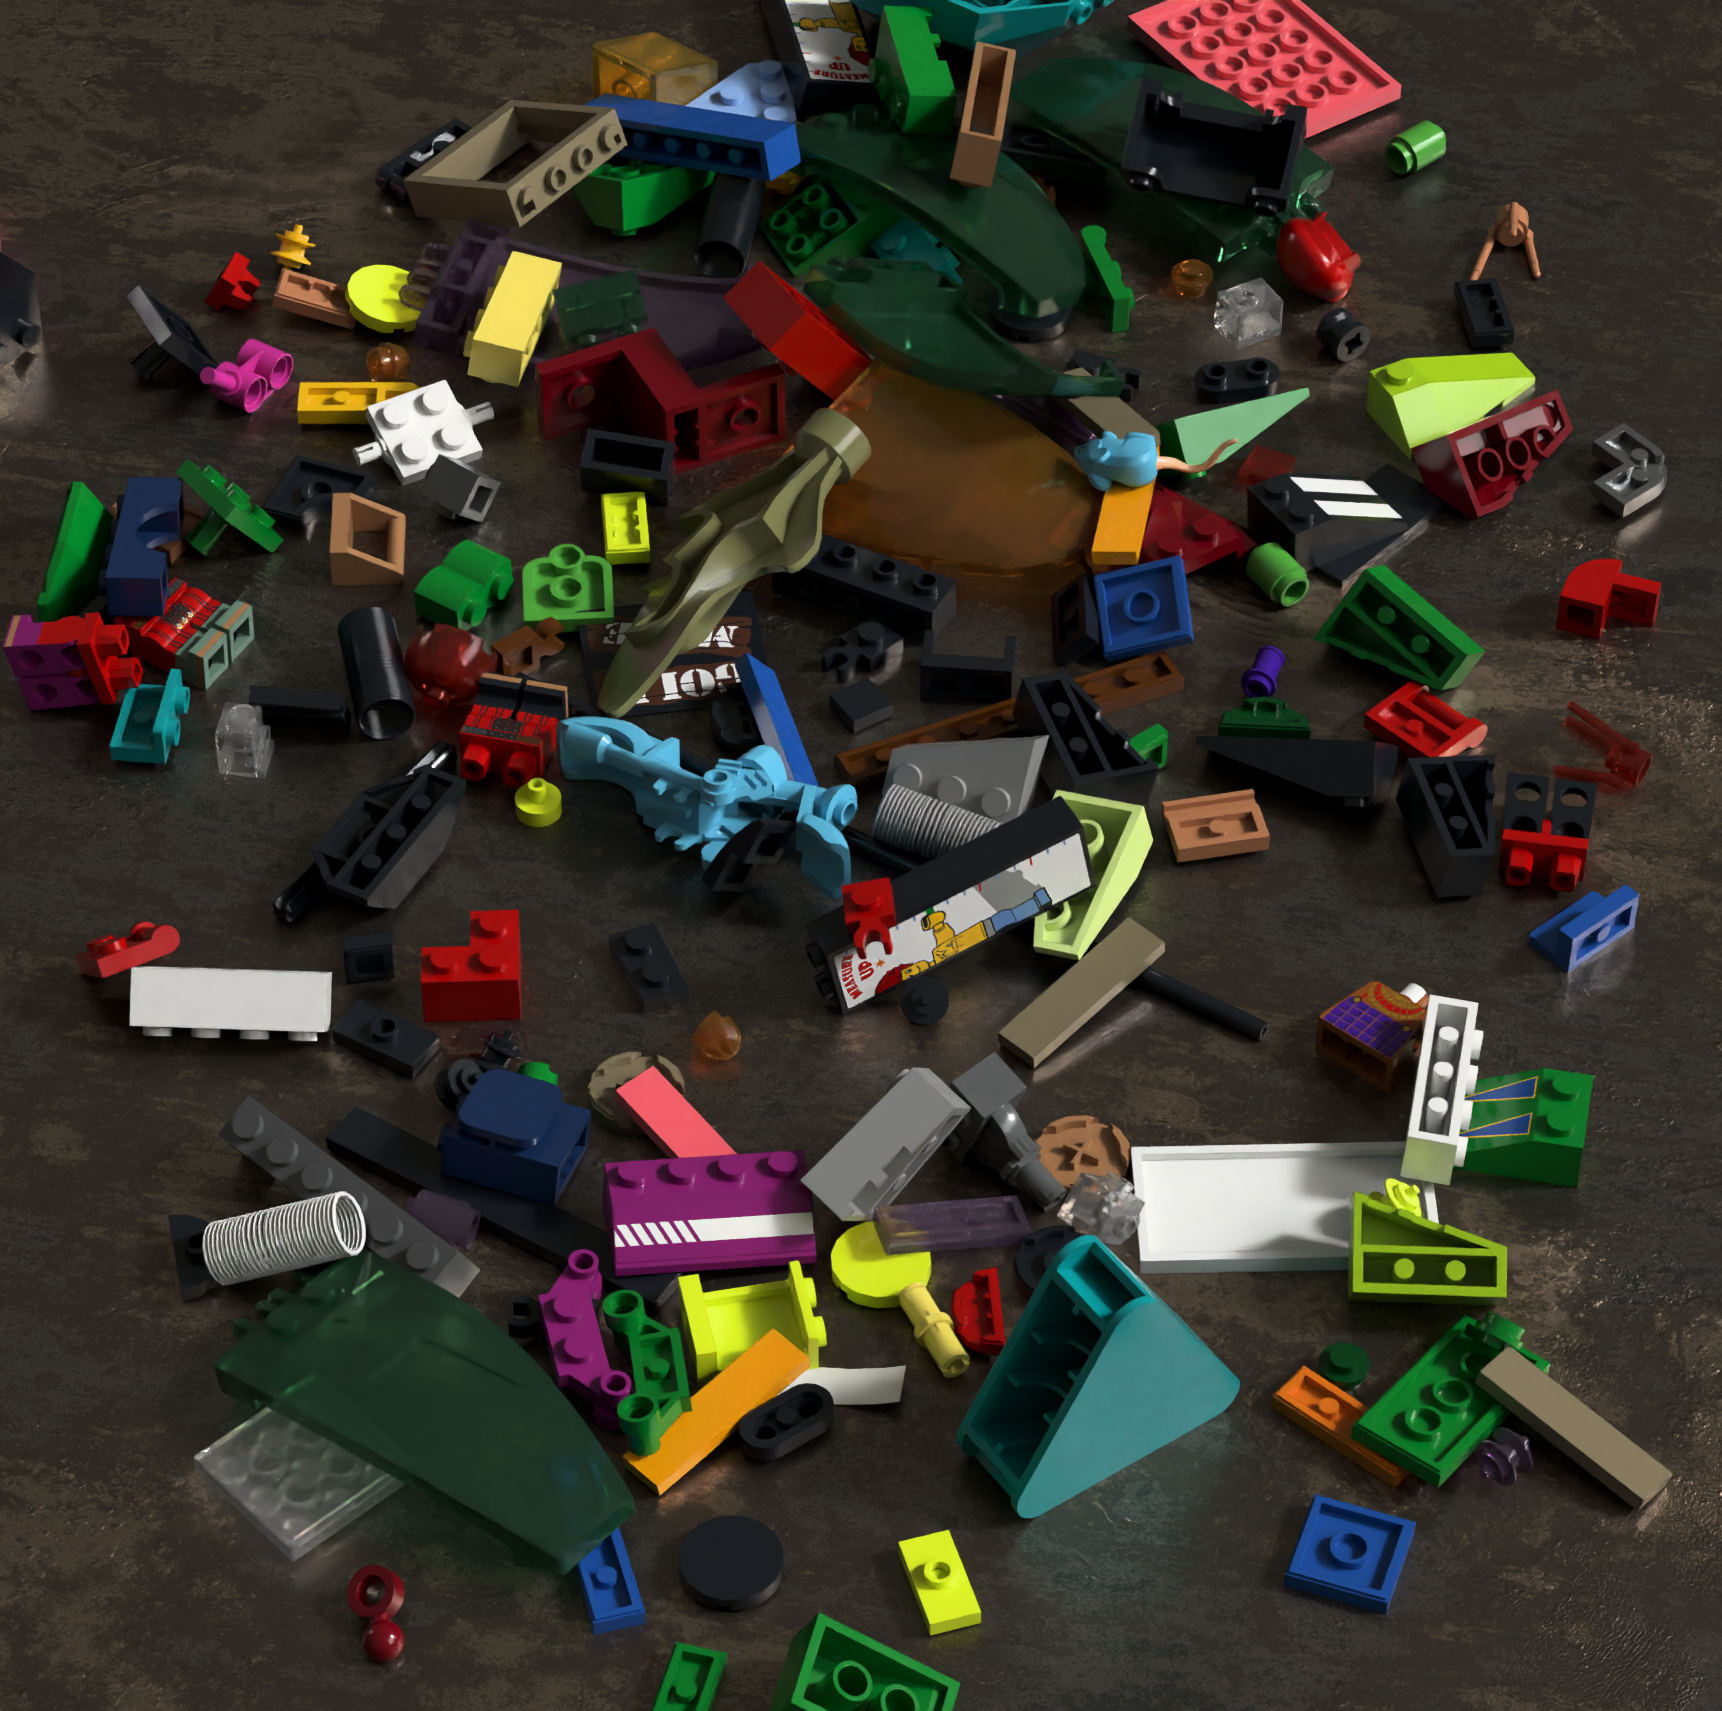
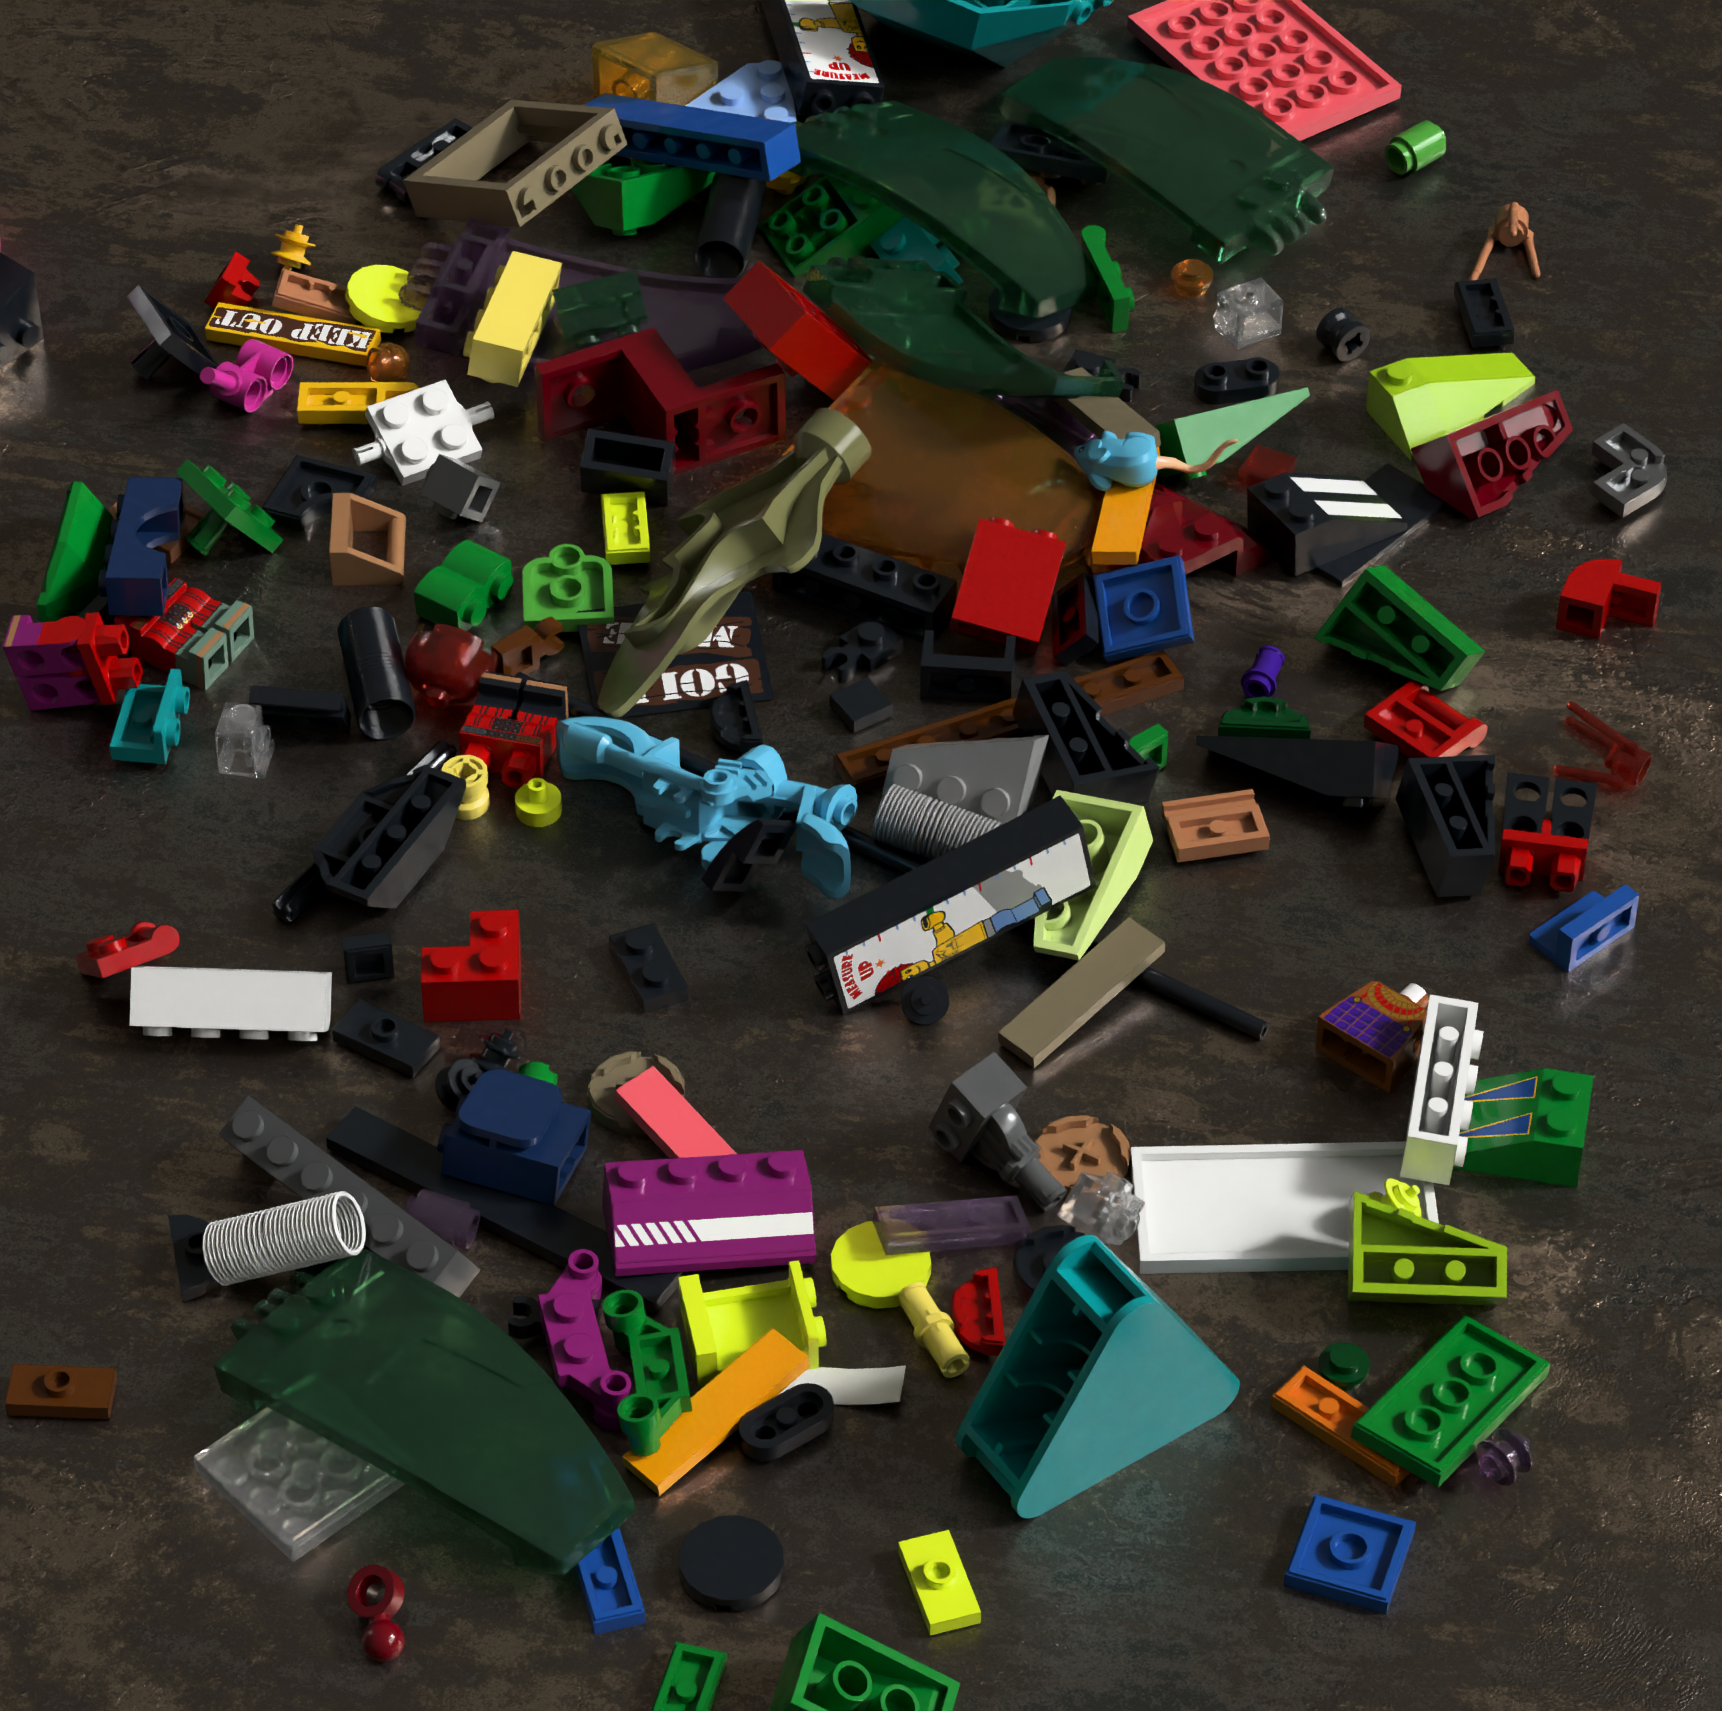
(61, 1391): none -> reddish brown plate
(293, 333): none -> tile
(476, 795): none -> light yellow wheel
(717, 1037): clear orange plate -> none
(774, 717): blue tile -> none
(869, 913): red plate -> none
(887, 1145): light grey wedge -> none
(909, 73): green wedge -> none
(983, 115): medium nougat brick -> none
(1007, 584): none -> red brick
(1212, 151): black windscreen -> none
(1277, 574): bright green brick -> none
(1316, 258): red helmet -> none
(1500, 1332): green plate -> none
(1573, 1428): dark tan tile -> none

